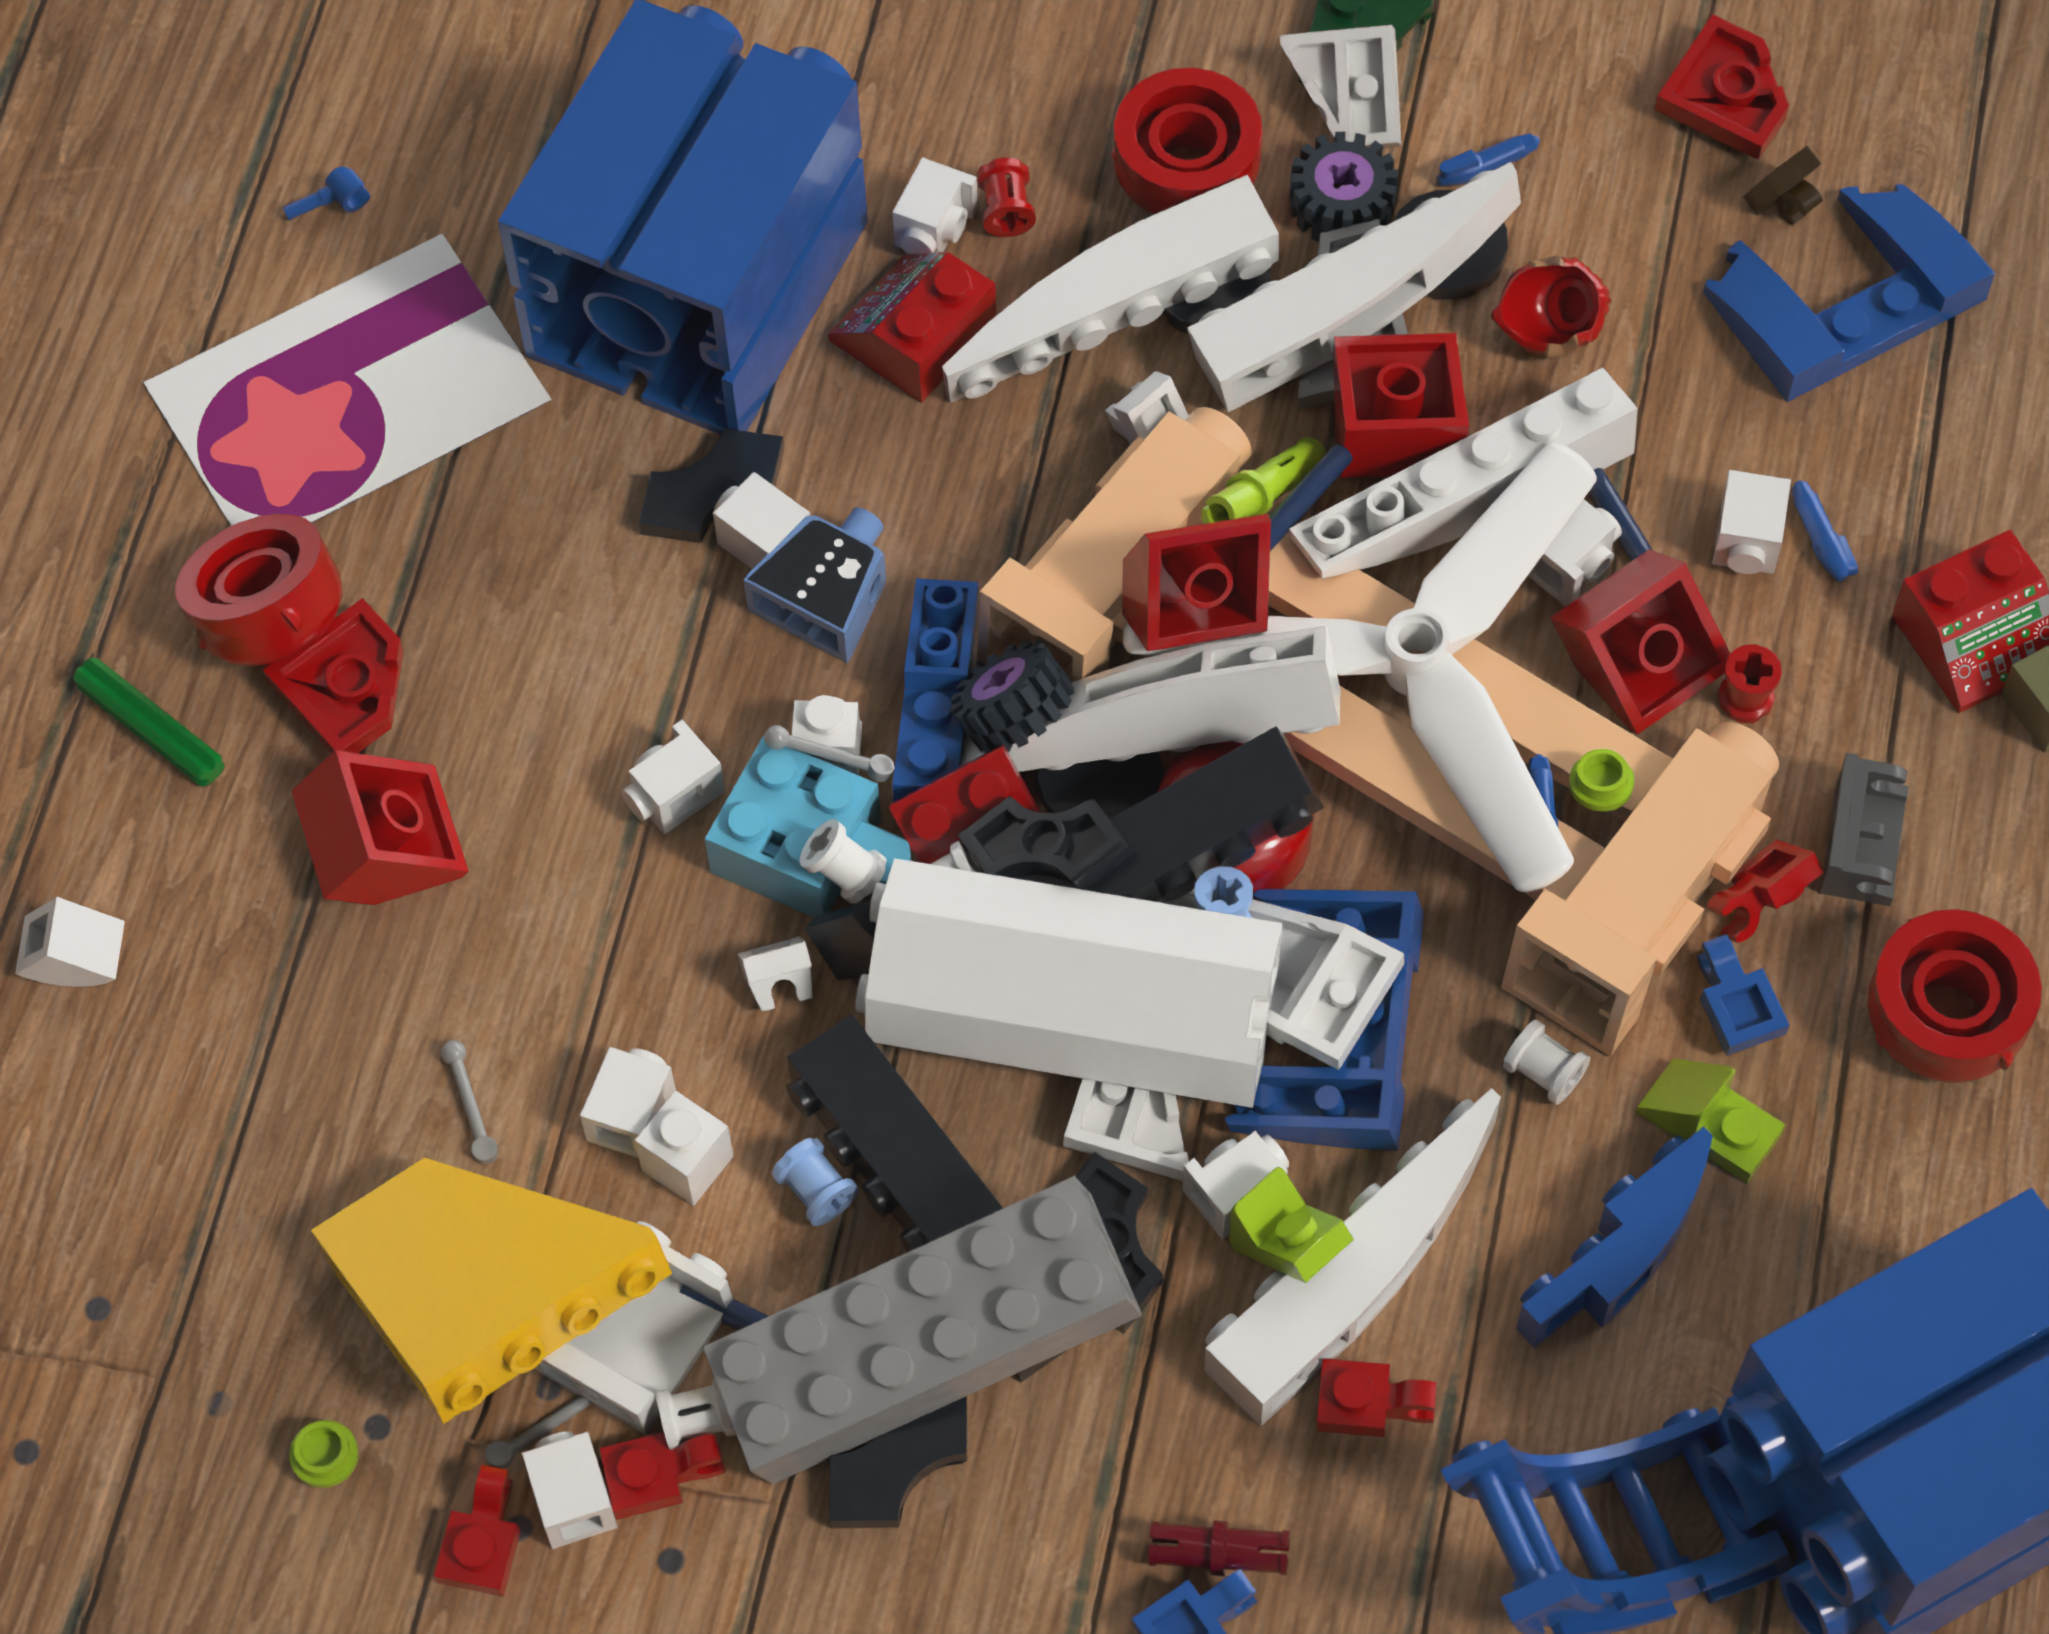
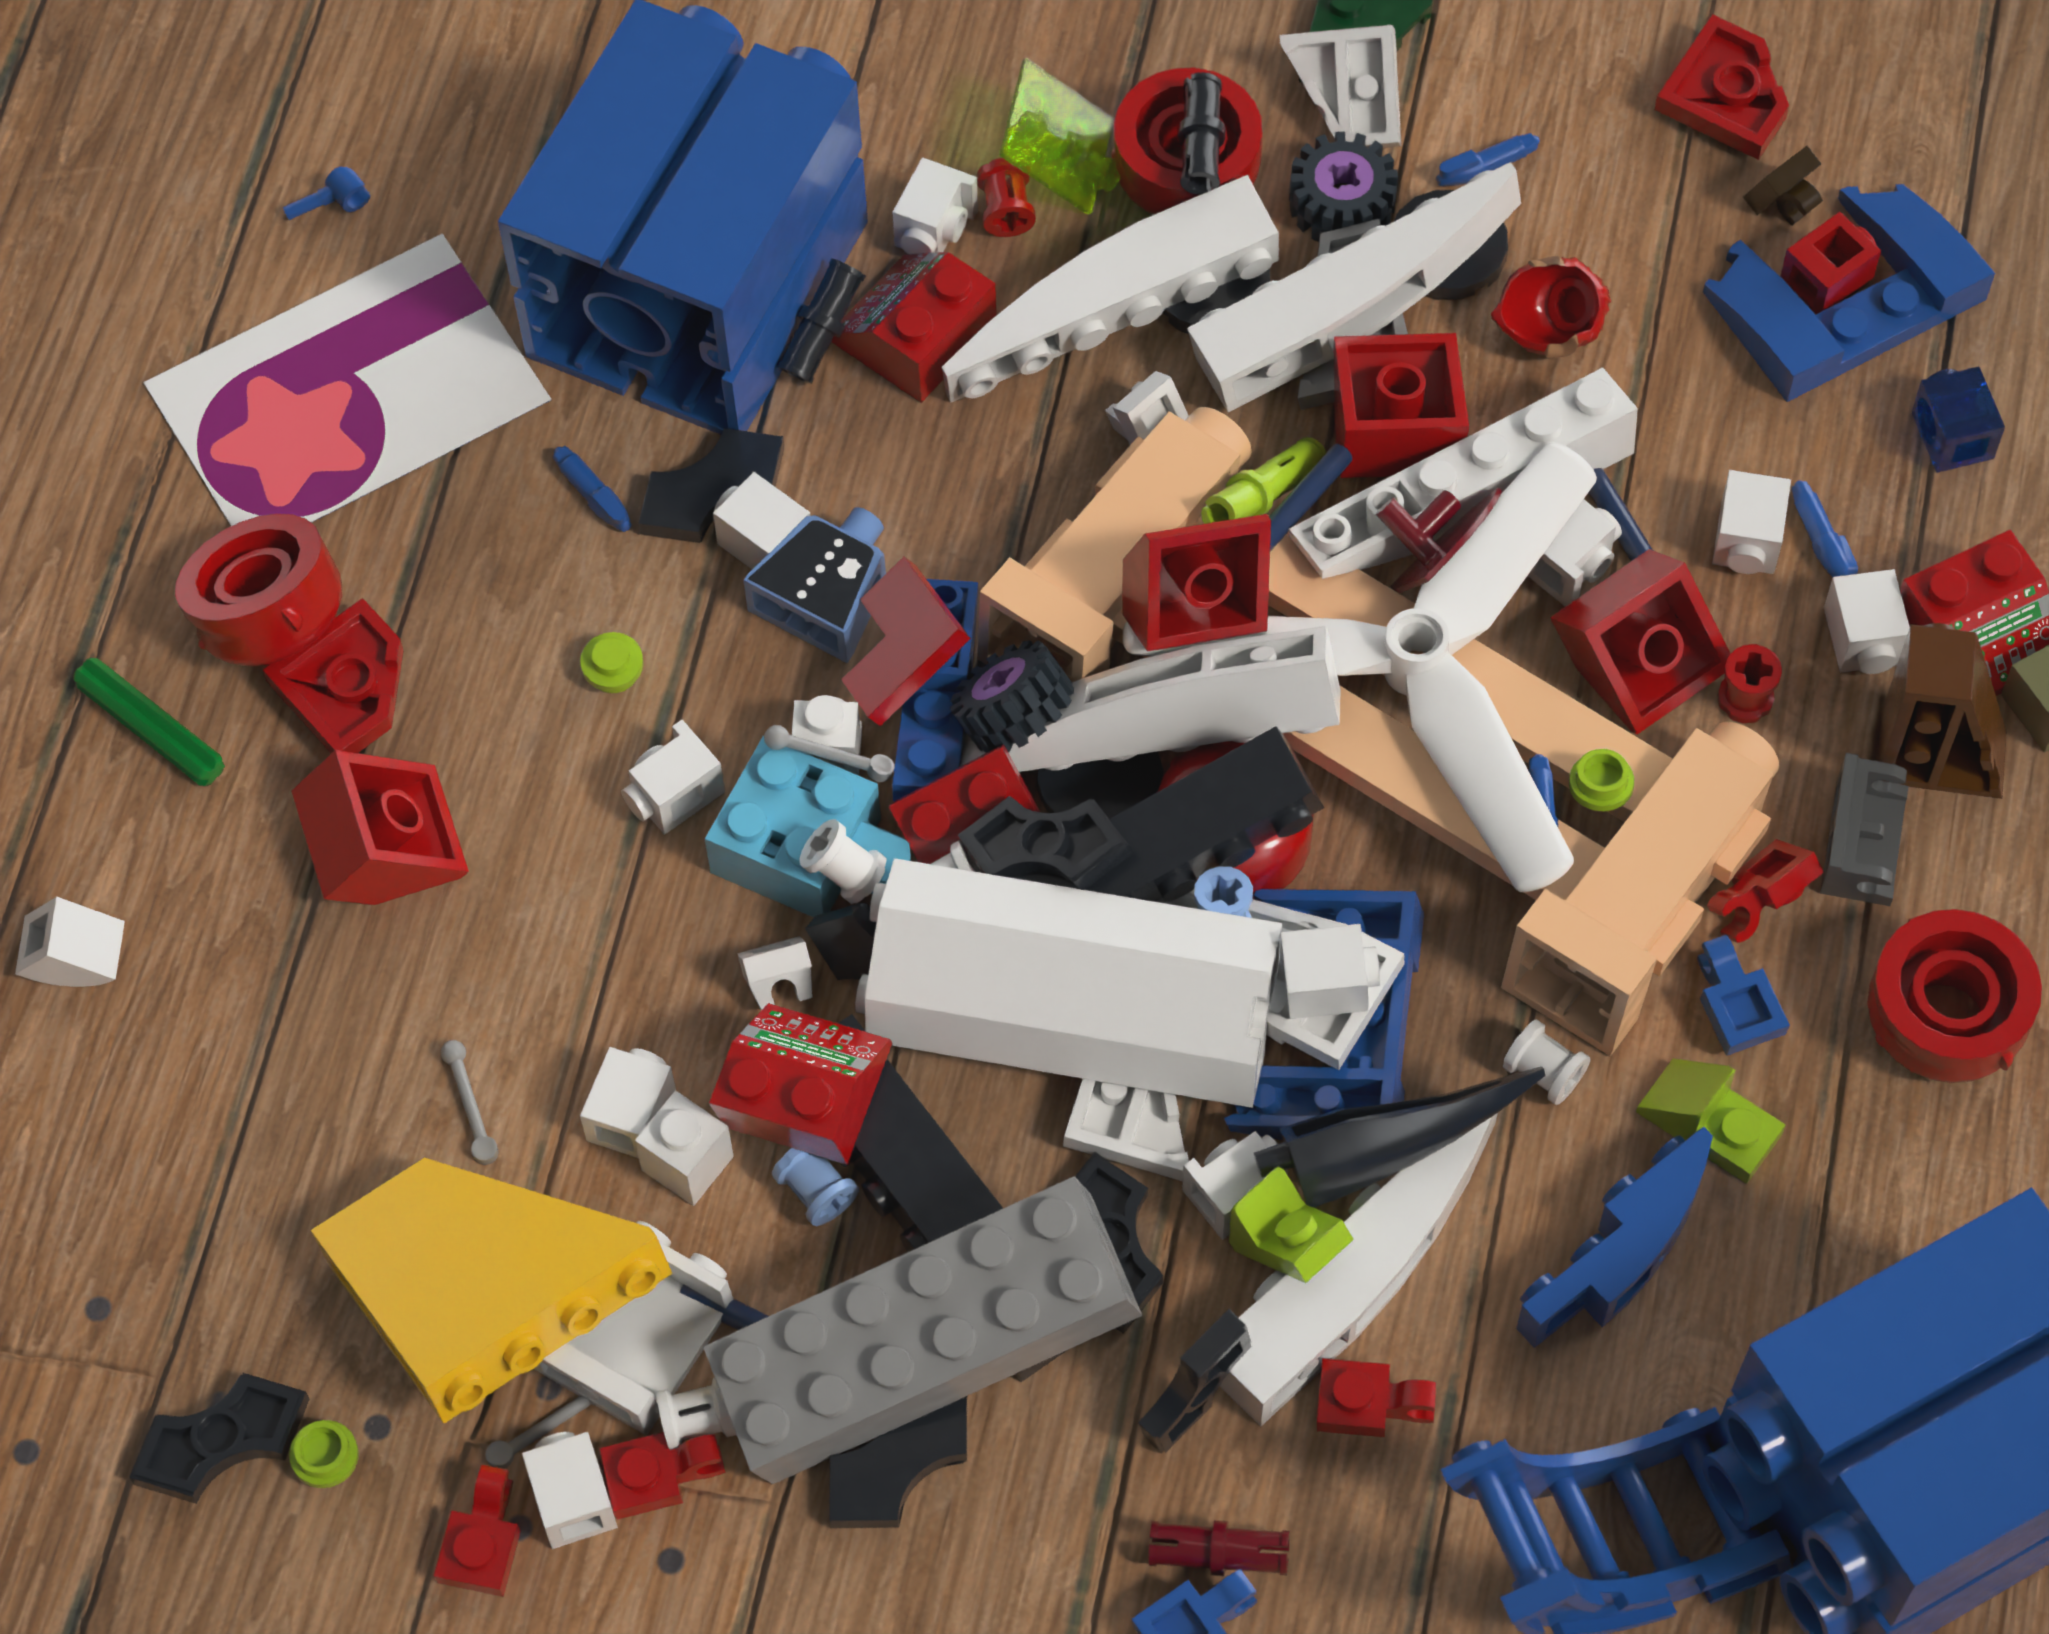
(192, 1450): none -> black tile
(599, 497): none -> blue piece
(612, 662): none -> lime plate
(800, 1081): none -> red slope
(821, 321): none -> black pin
(916, 644): none -> tile
(1059, 138): none -> clear neon green hinge
(1196, 1381): none -> black tile
(1201, 133): none -> black pin
(1328, 971): none -> white brick
(1366, 1144): none -> black piece
(1418, 533): none -> dark red shield
(1830, 263): none -> red brick
(1866, 621): none -> white brick
(1944, 715): none -> reddish brown wedge
(1957, 418): none -> clear blue brick

